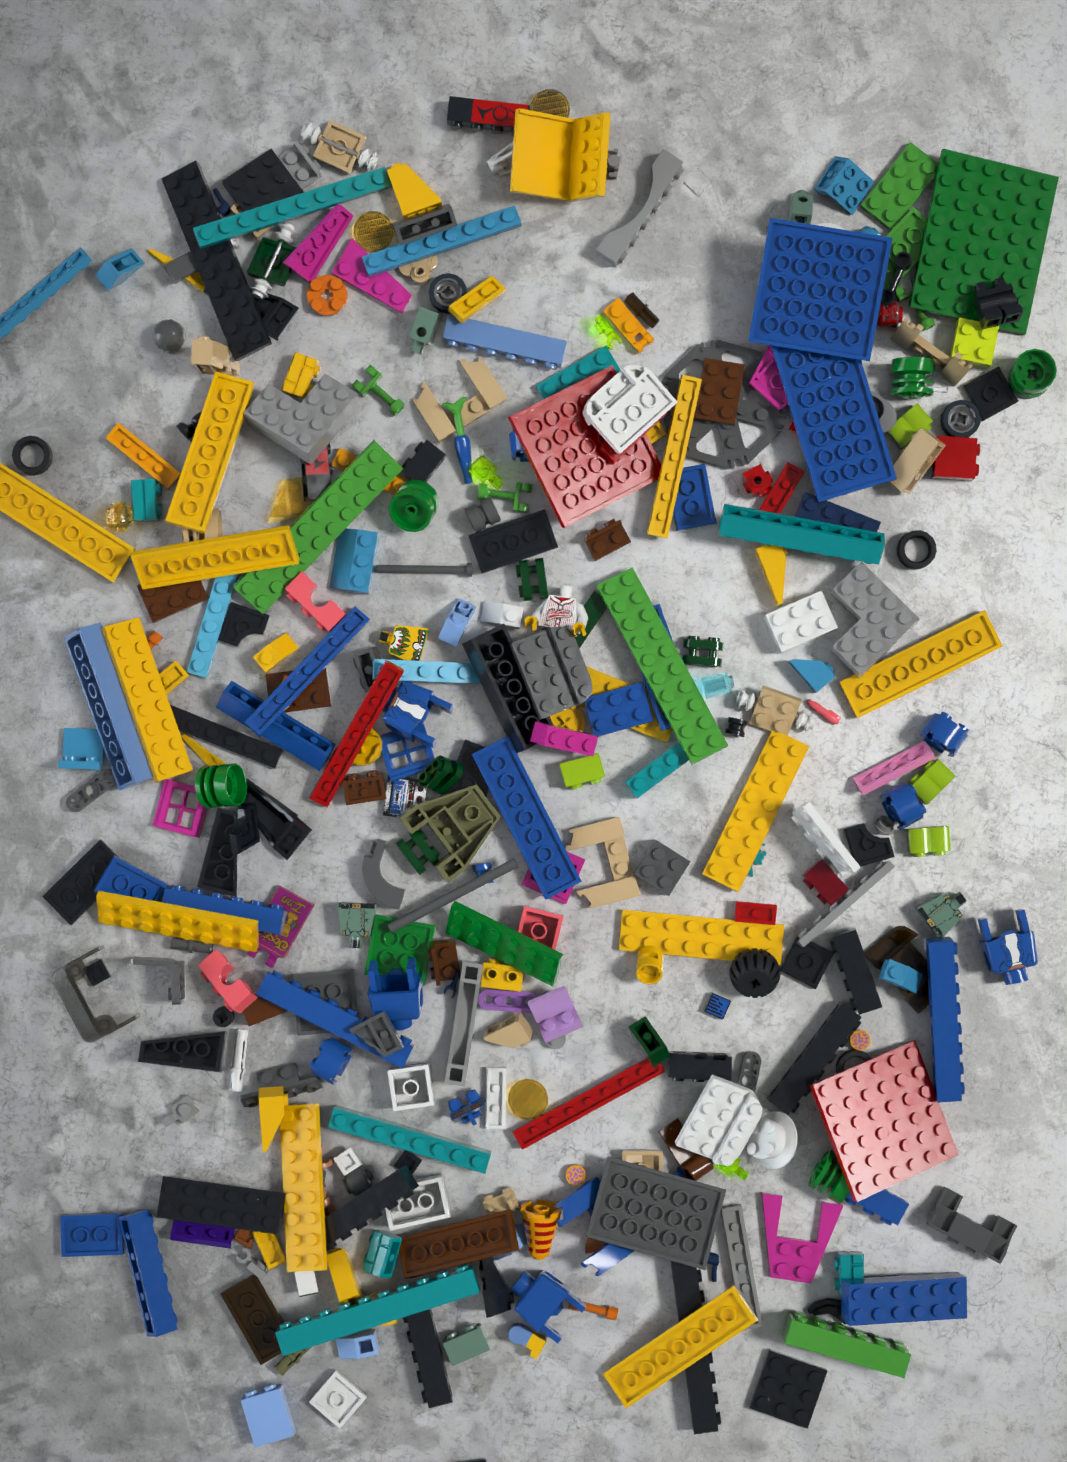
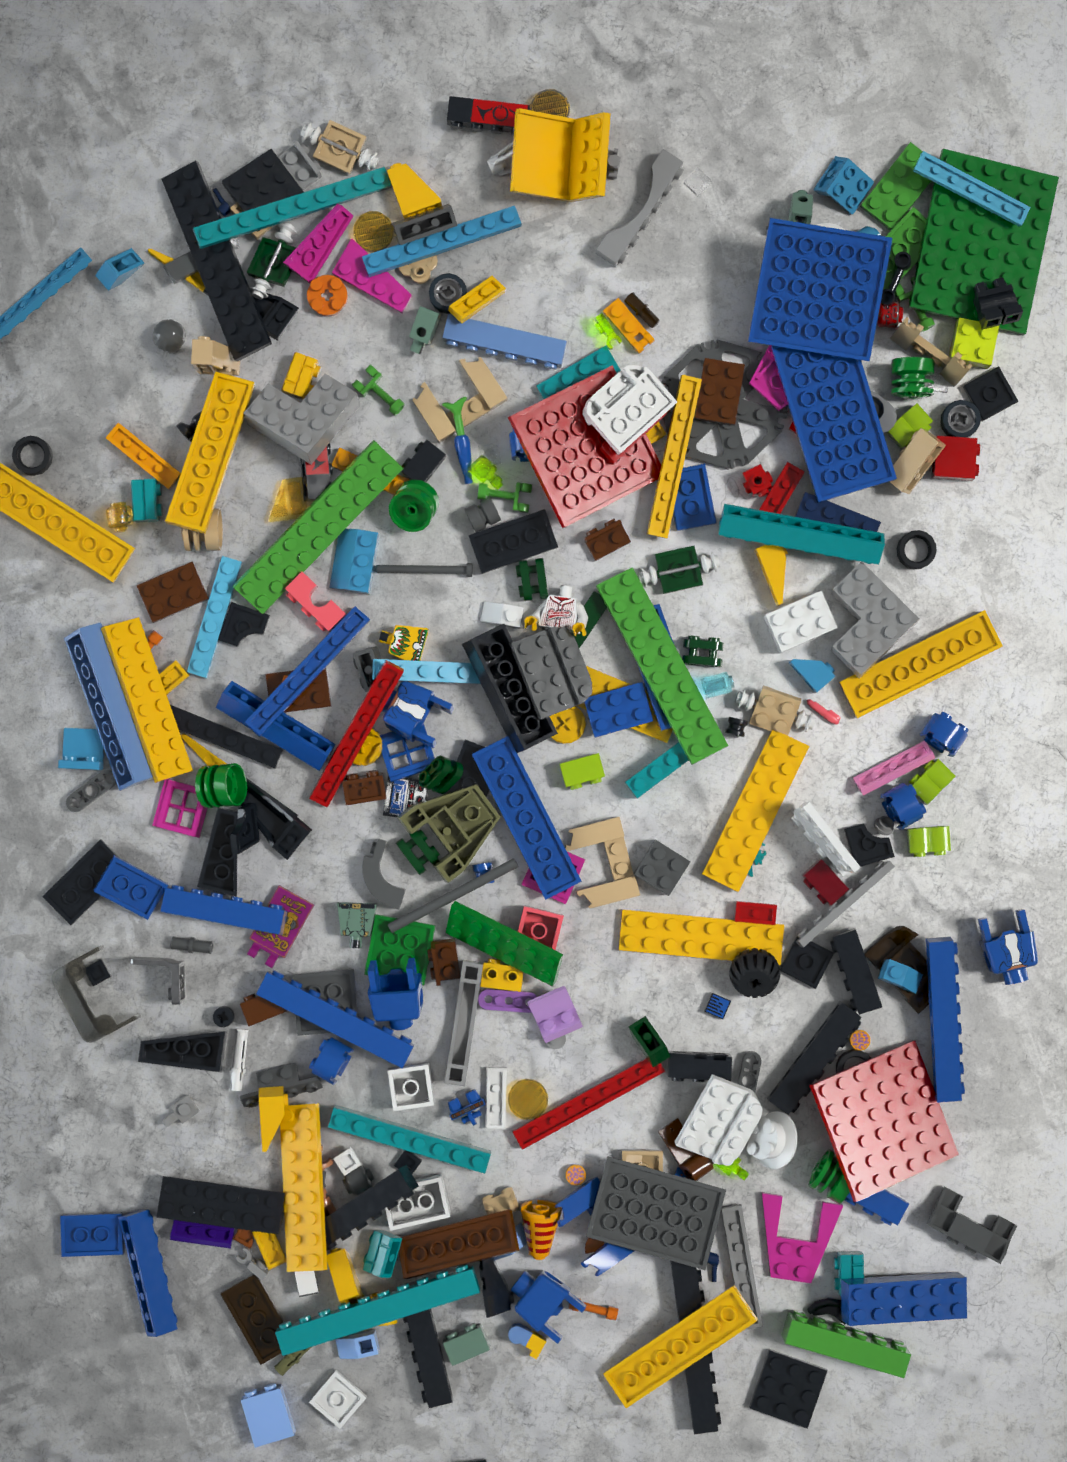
(177, 921): yellow plate -> none
(215, 557): yellow plate -> none
(216, 970): coral arch -> none
(276, 653): yellow slope -> none
(379, 1033): dark grey wing -> none
(452, 986): dark blue hand -> none
(457, 622): light blue slope -> none
(509, 1032): tan slope -> none
(564, 738): dark pink brick -> none
(649, 965): yellow wheel -> none
(679, 569): none -> dark green plate
(941, 912): sand green torso -> none
(971, 189): none -> medium azure plate
(1040, 365): green wheel -> none

